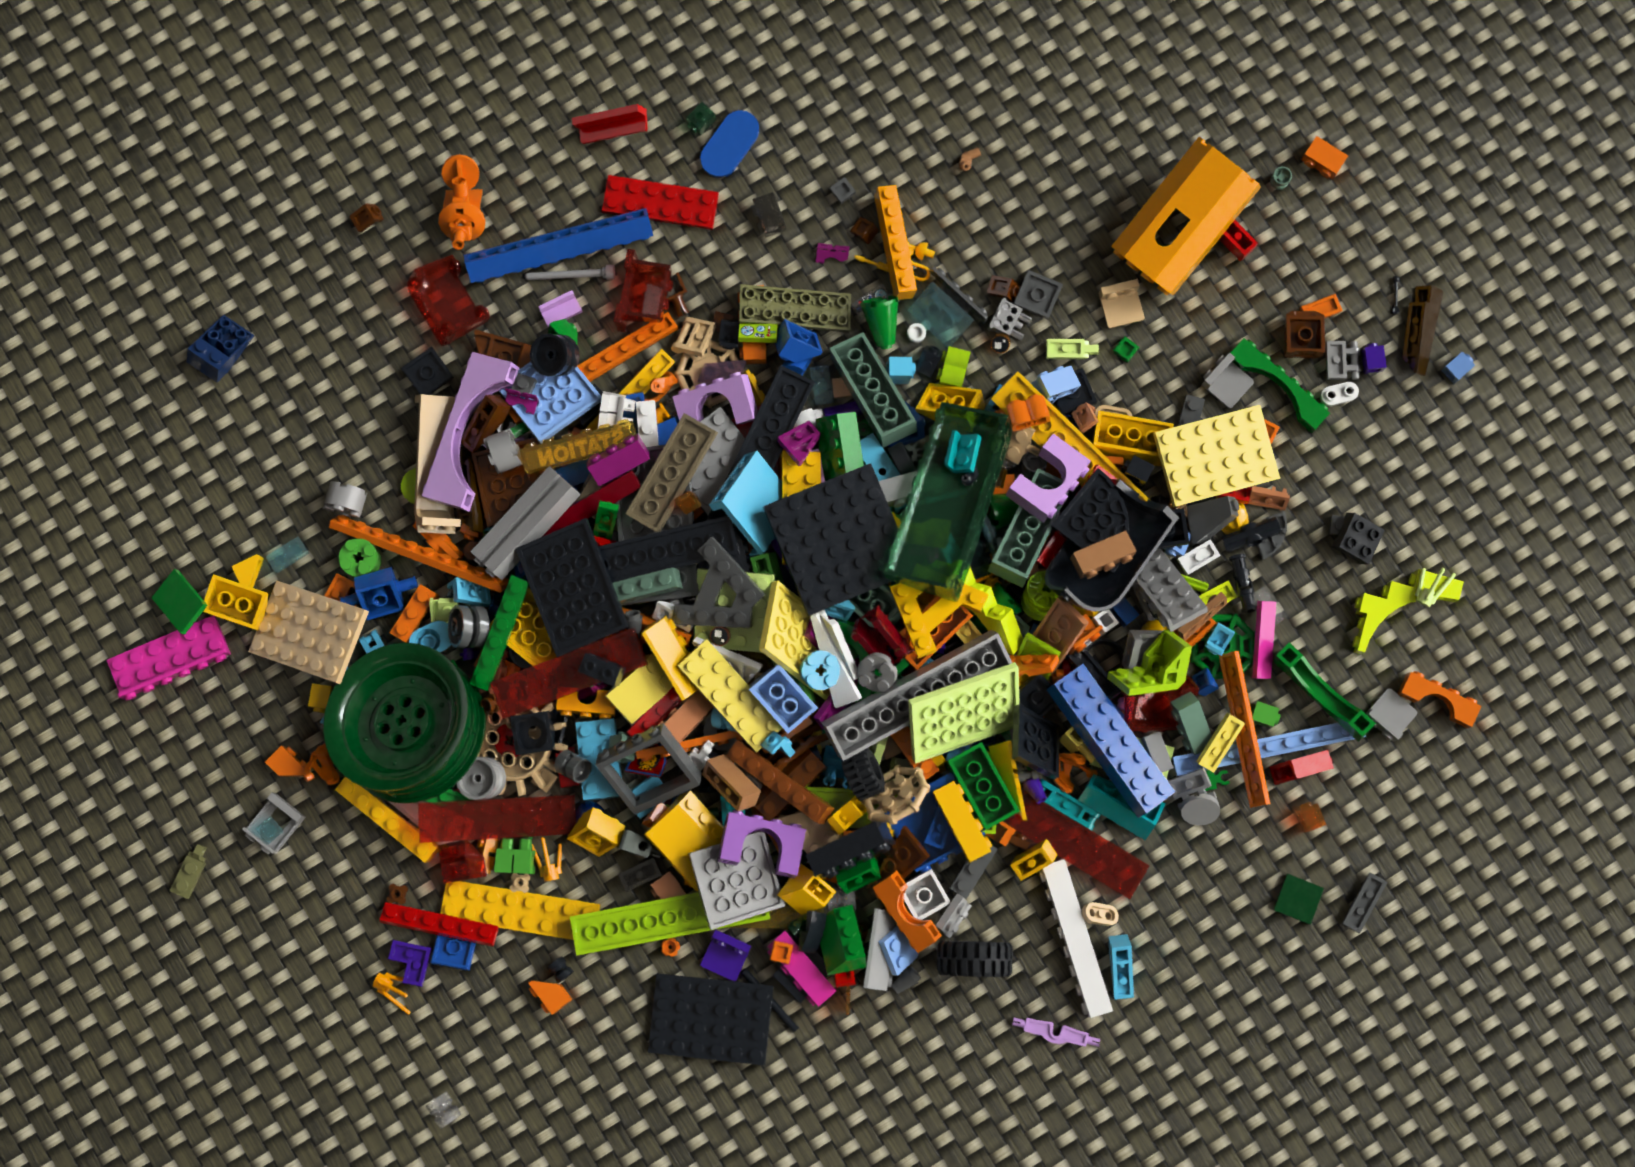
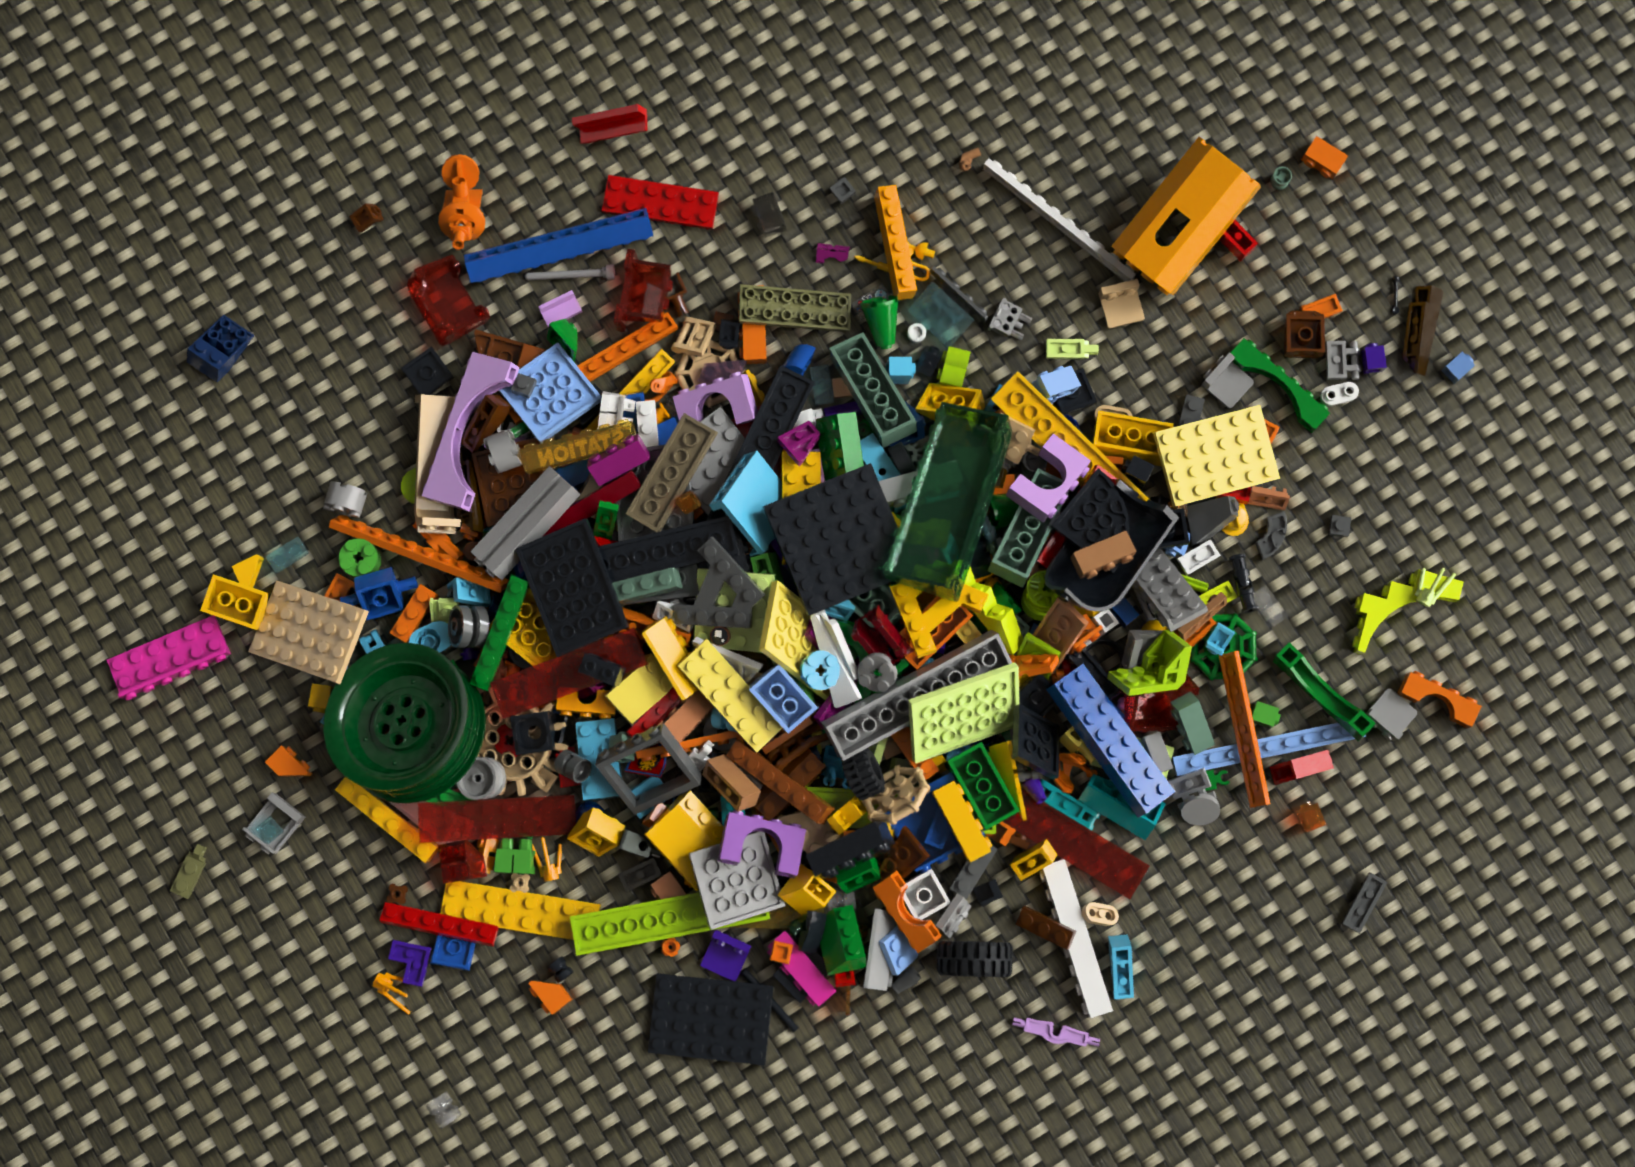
(179, 601): green tile -> none
(326, 772): orange helmet -> none
(490, 704): reddish brown plate -> none
(529, 404): magenta piece -> none
(554, 355): black wheel -> none
(634, 620): dark grey cone -> none
(700, 119): clear green brick -> none
(729, 144): blue tile -> none
(758, 333): lime tile -> none
(775, 742): medium azure bracket -> none
(796, 342): blue slope -> none
(864, 230): reddish brown slope -> none
(962, 452): teal bracket -> none
(970, 478): black arm -> none
(987, 892): none -> black panel
(1000, 343): tile -> none
(1003, 288): reddish brown bracket -> none
(1028, 412): orange brick -> none
(1038, 294): dark grey plate -> none
(1046, 927): none -> reddish brown plate
(1053, 215): none -> white plate
(1085, 417): nougat bracket -> none
(1126, 349): green tile -> none
(1205, 682): blue slope -> none
(1220, 742): light yellow plate -> none
(1251, 534): black piece -> none
(1264, 639): dark pink tile -> none
(1298, 899): dark green tile -> none
(1358, 538): black brick -> none

